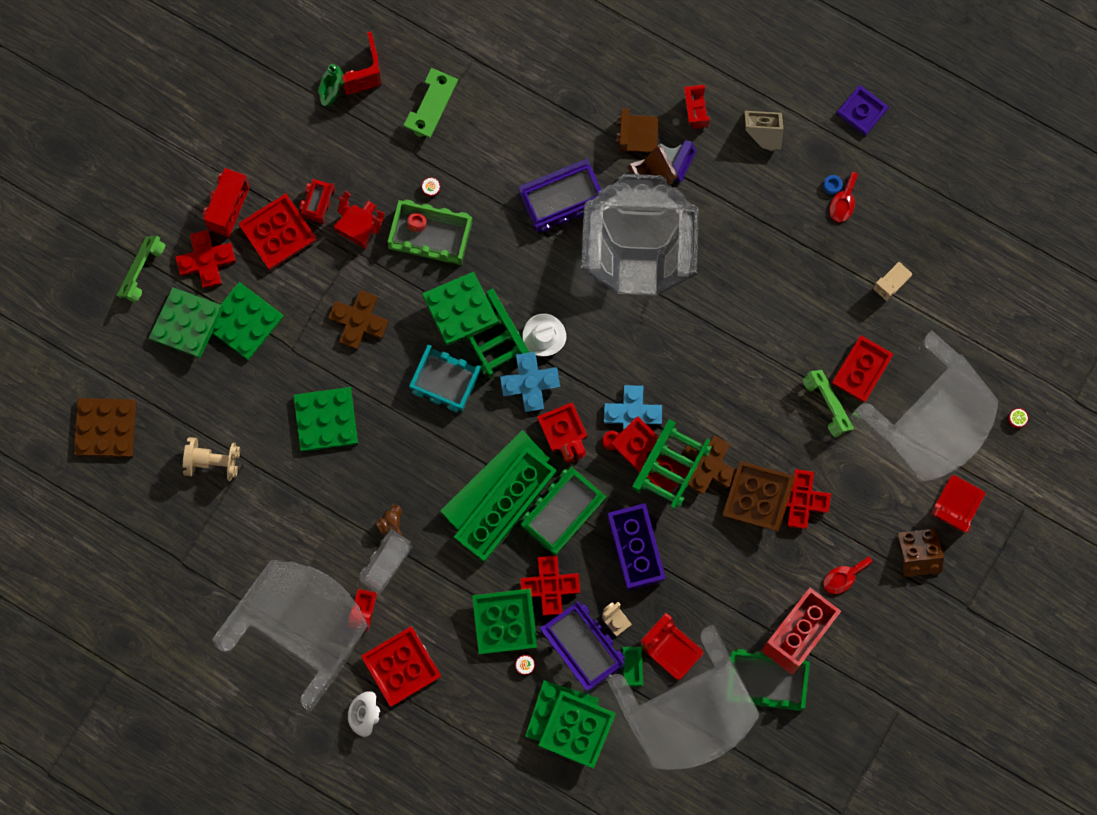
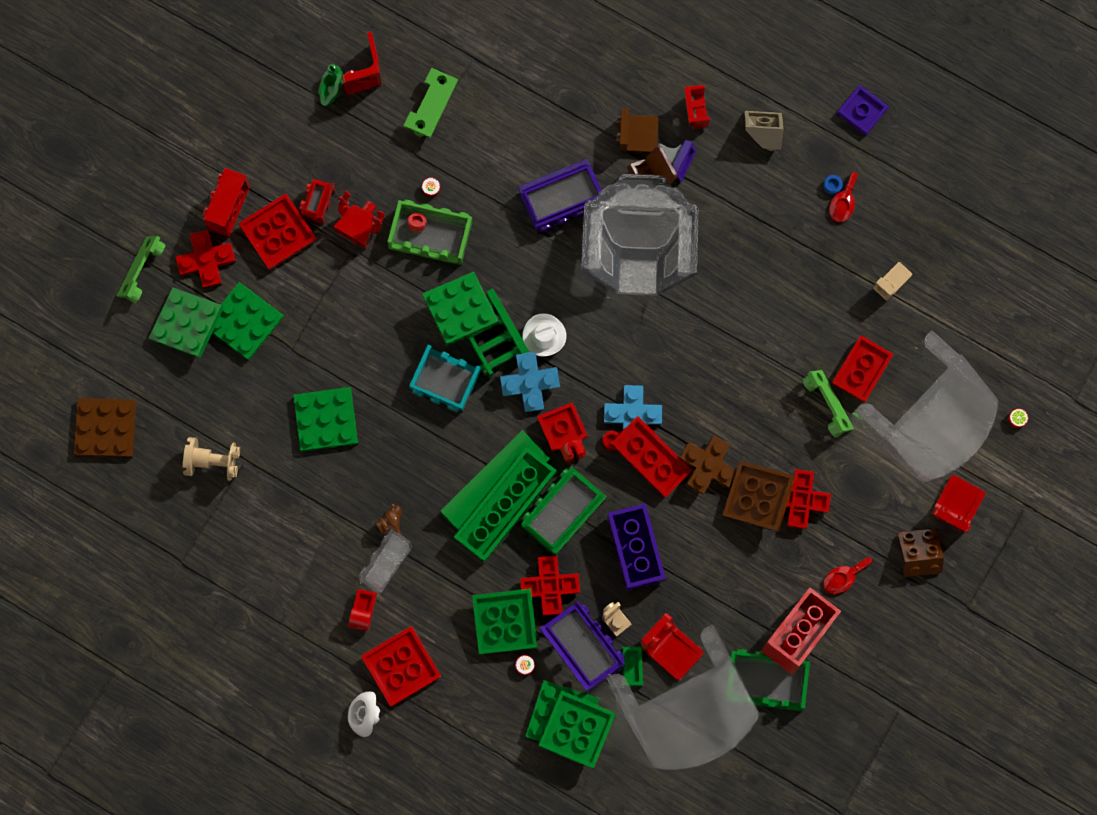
(302, 614): clear windscreen -> none
(358, 319): reddish brown plate -> none
(653, 466): green fence -> none

